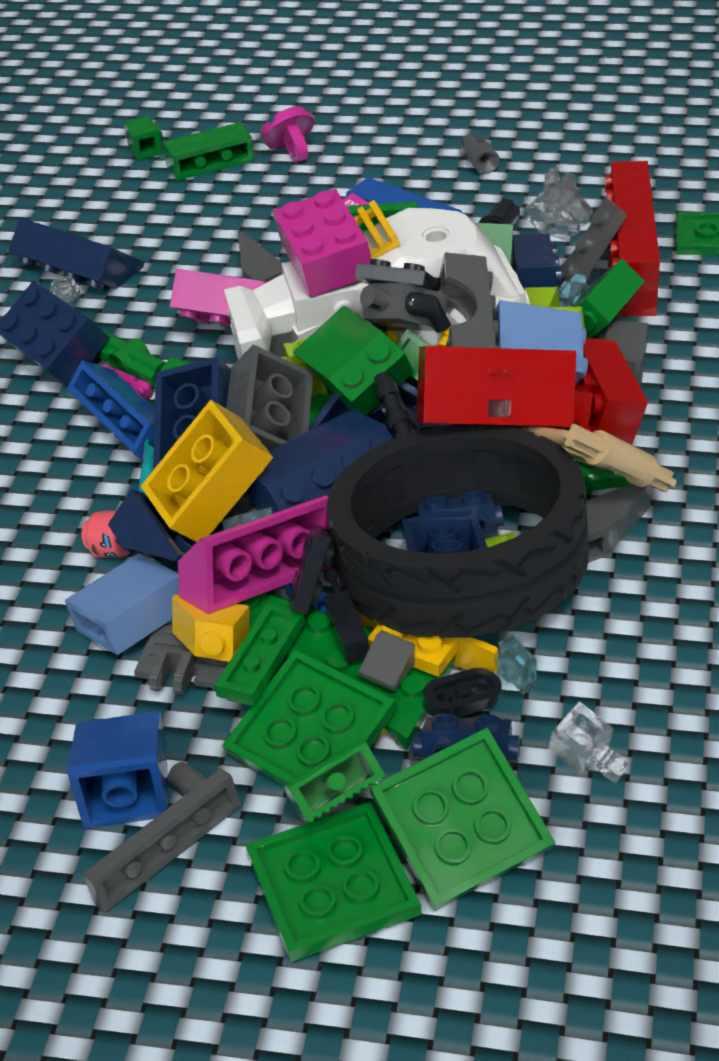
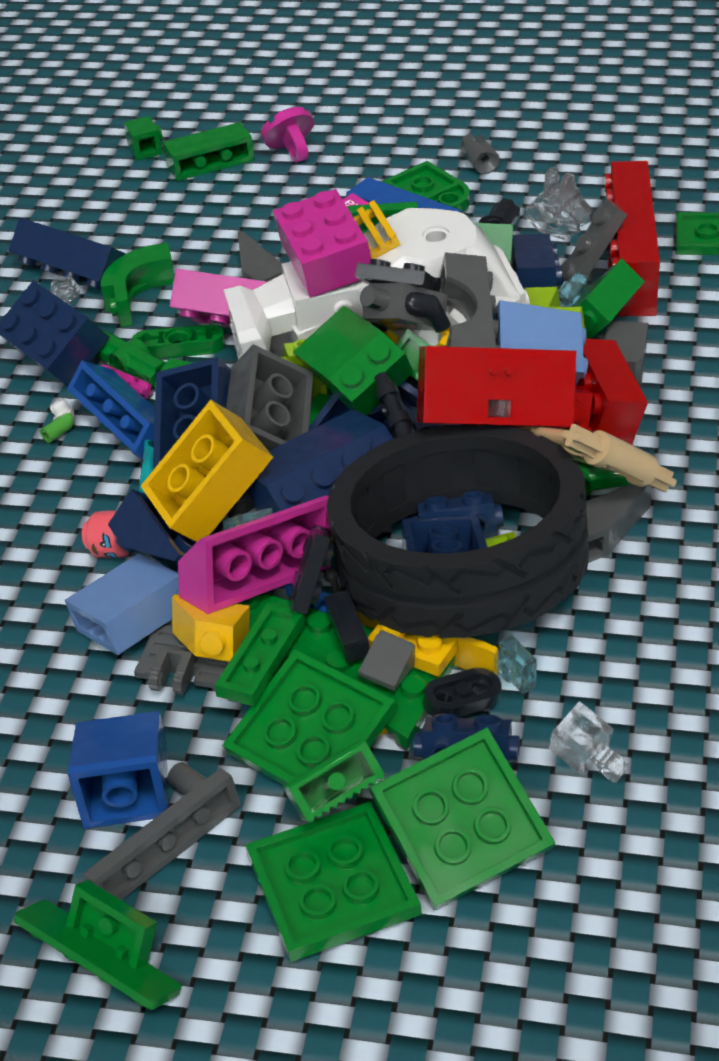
(61, 423): none -> bright green arm
(105, 939): none -> green bracket
(133, 274): none -> green arch
(197, 341): none -> green beam
(433, 184): none -> green plate

